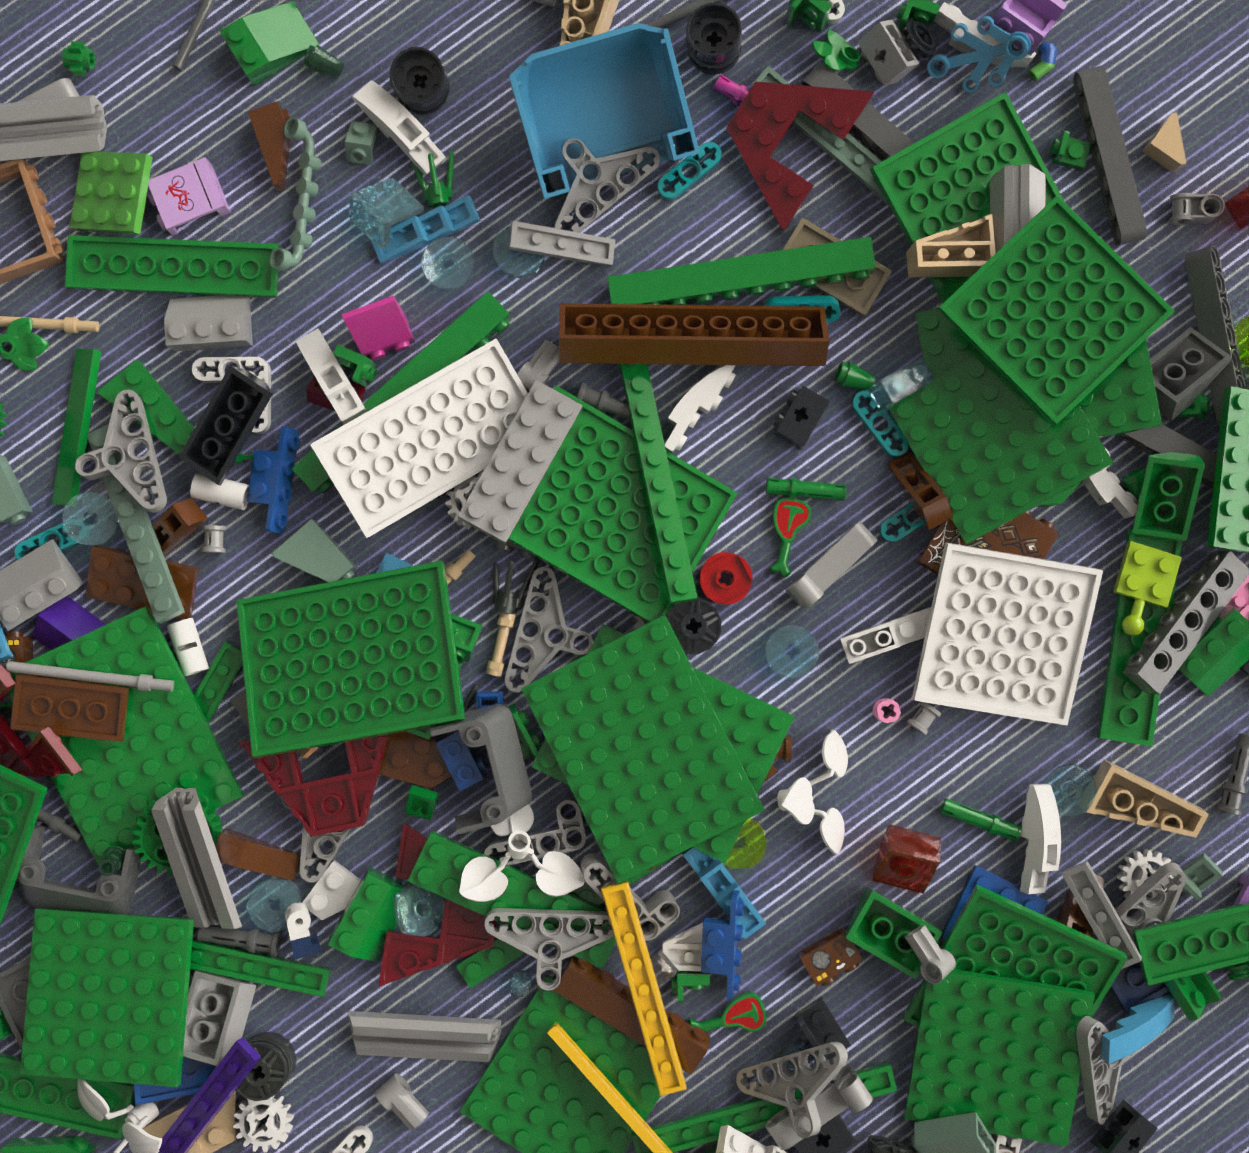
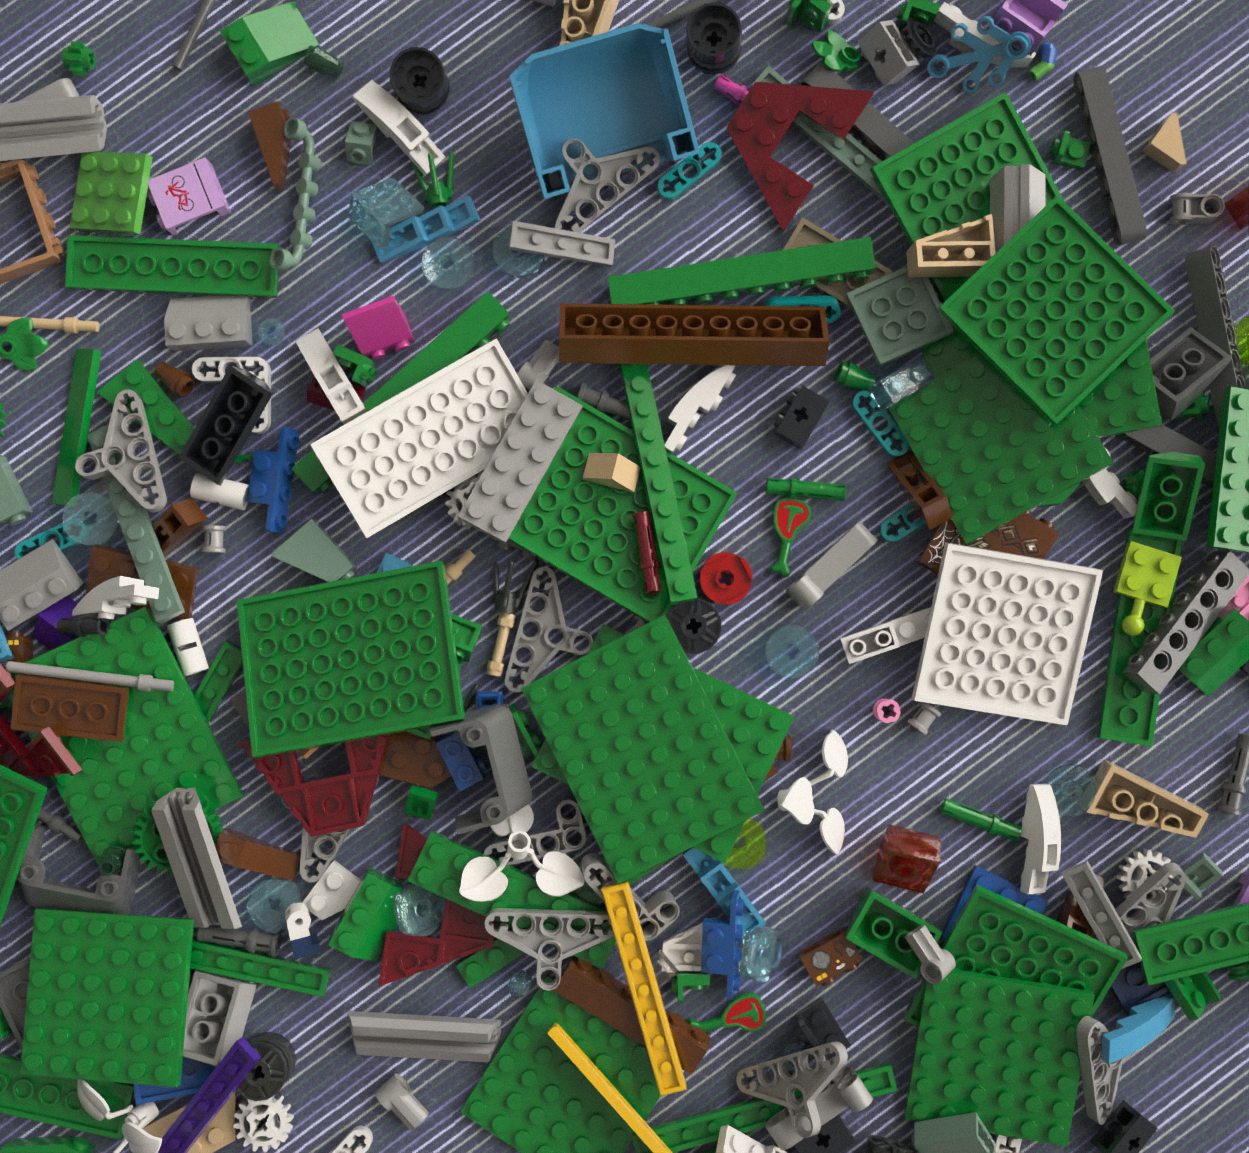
(83, 626): none -> black pin
(113, 598): none -> white slope
(176, 380): none -> reddish brown cone
(263, 330): none -> clear light blue plate
(612, 471): none -> tan slope
(646, 547): none -> dark red pin
(760, 953): none -> clear light blue plate
(898, 315): none -> sand green plate

